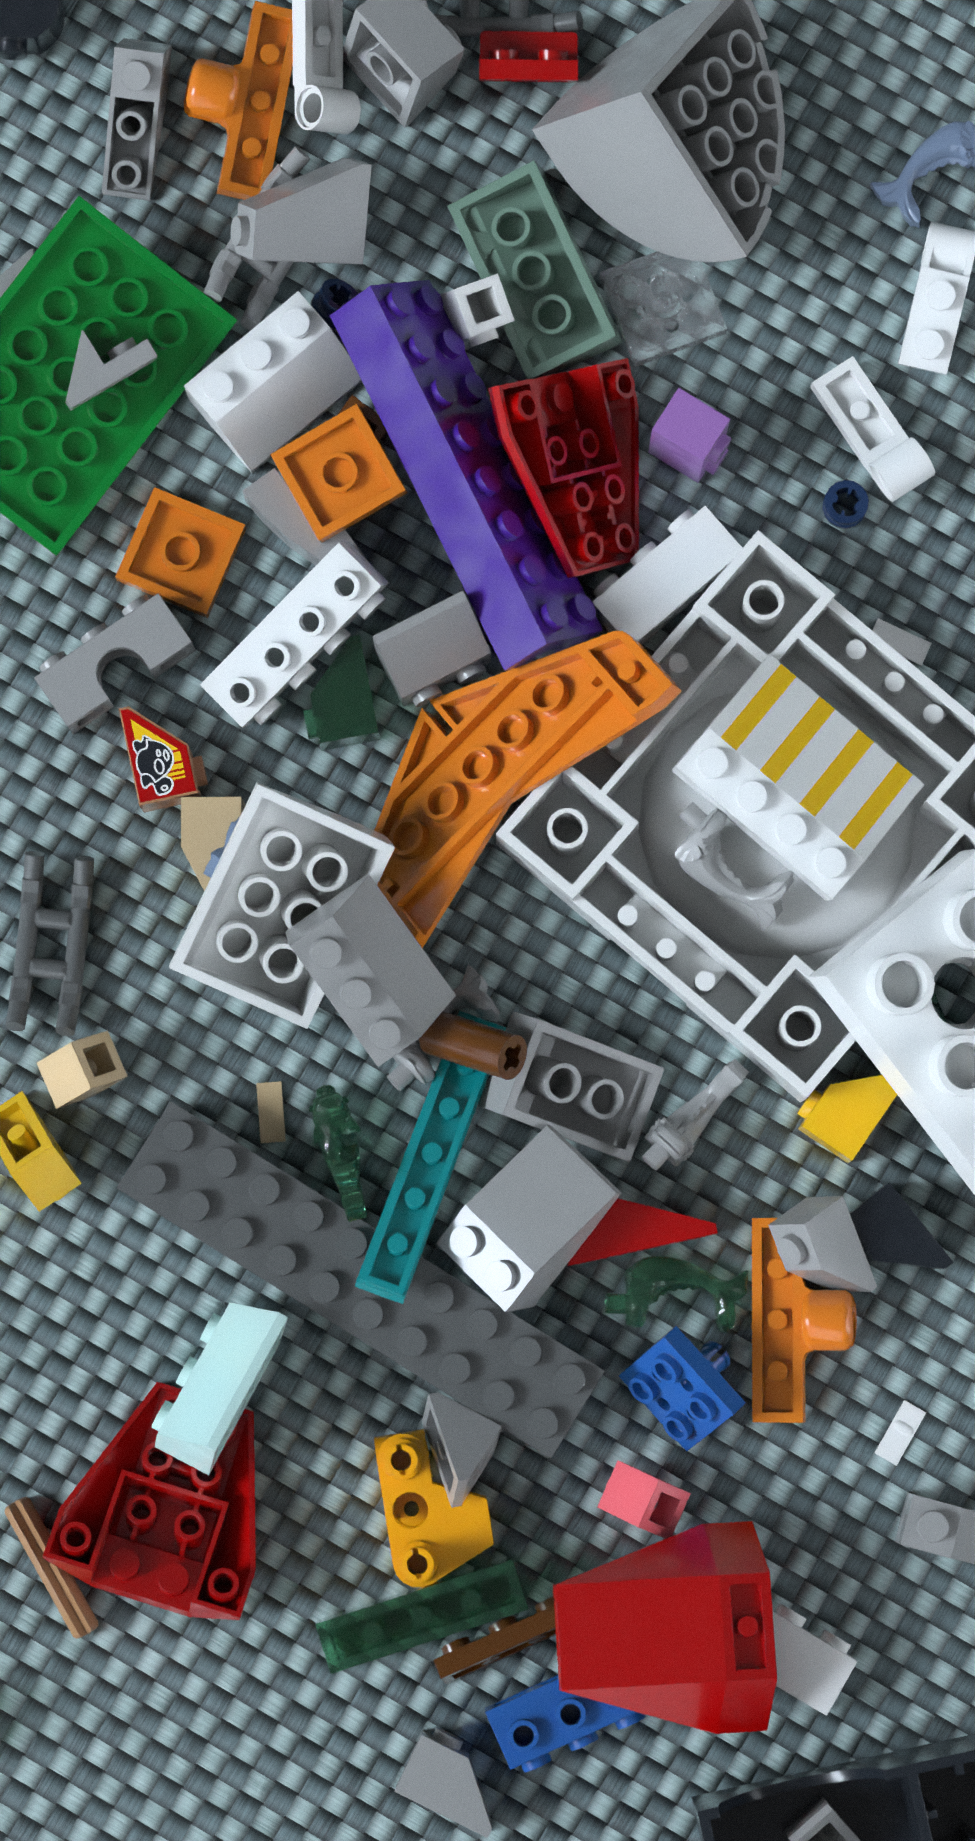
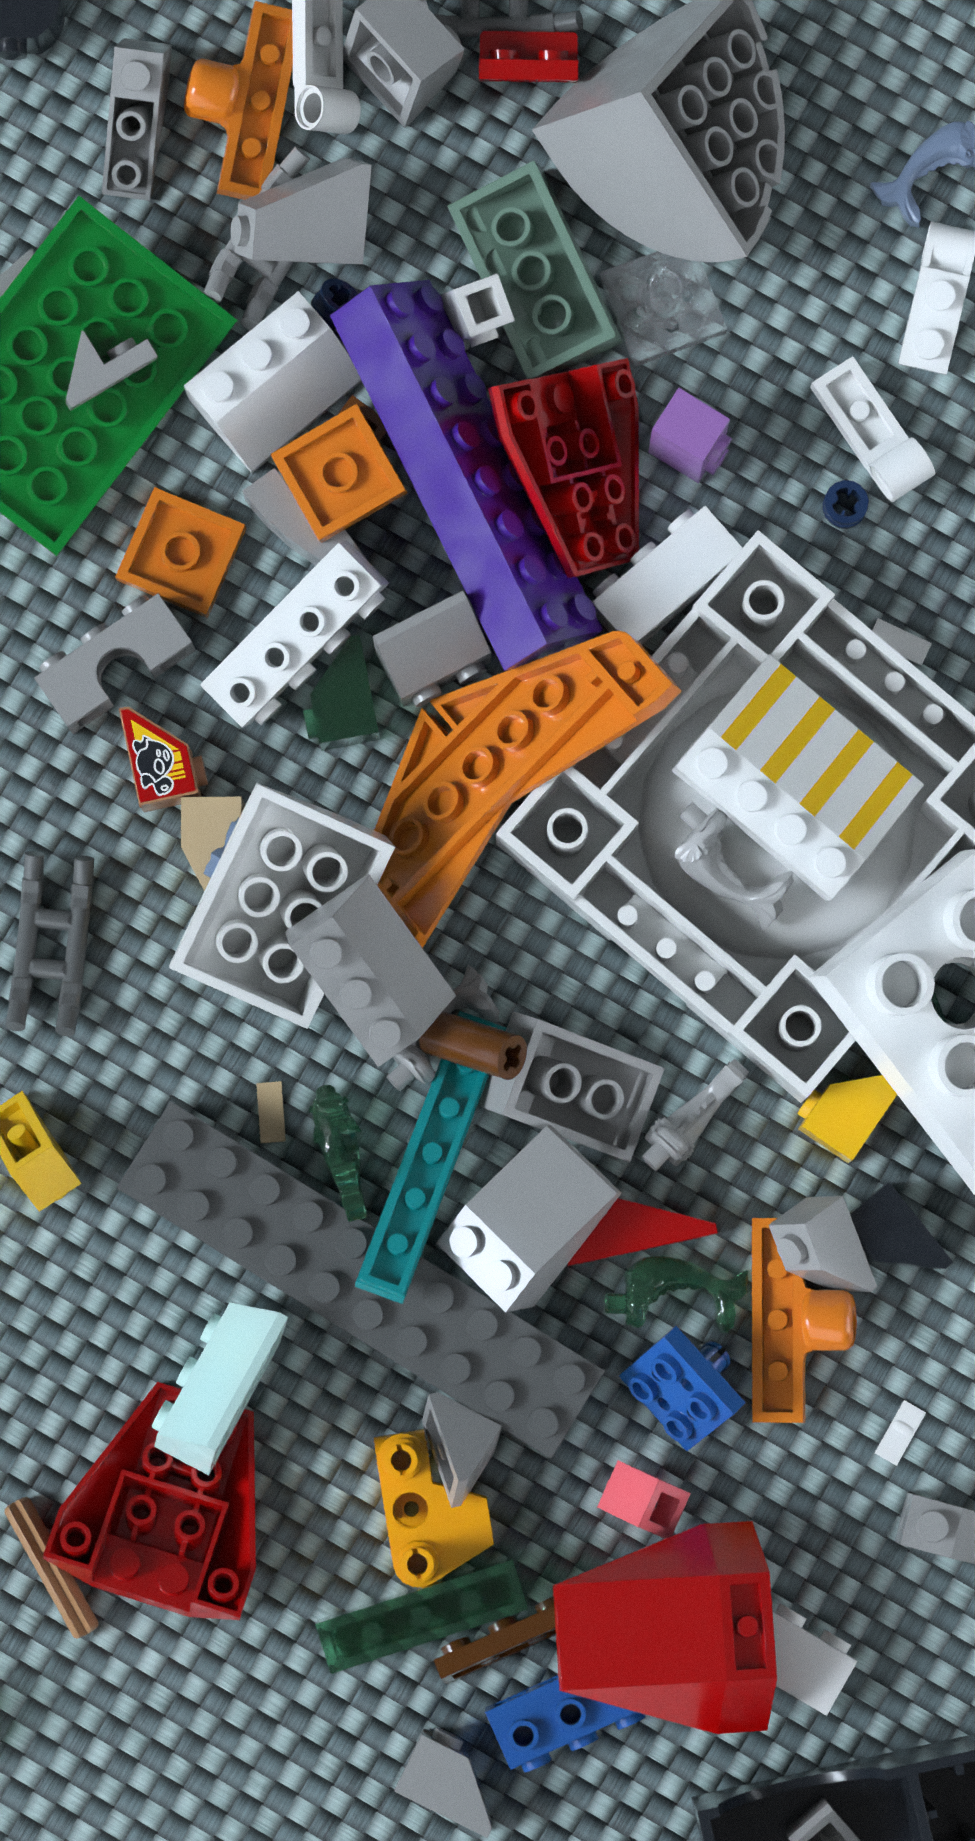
(81, 1069): tan brick -> none

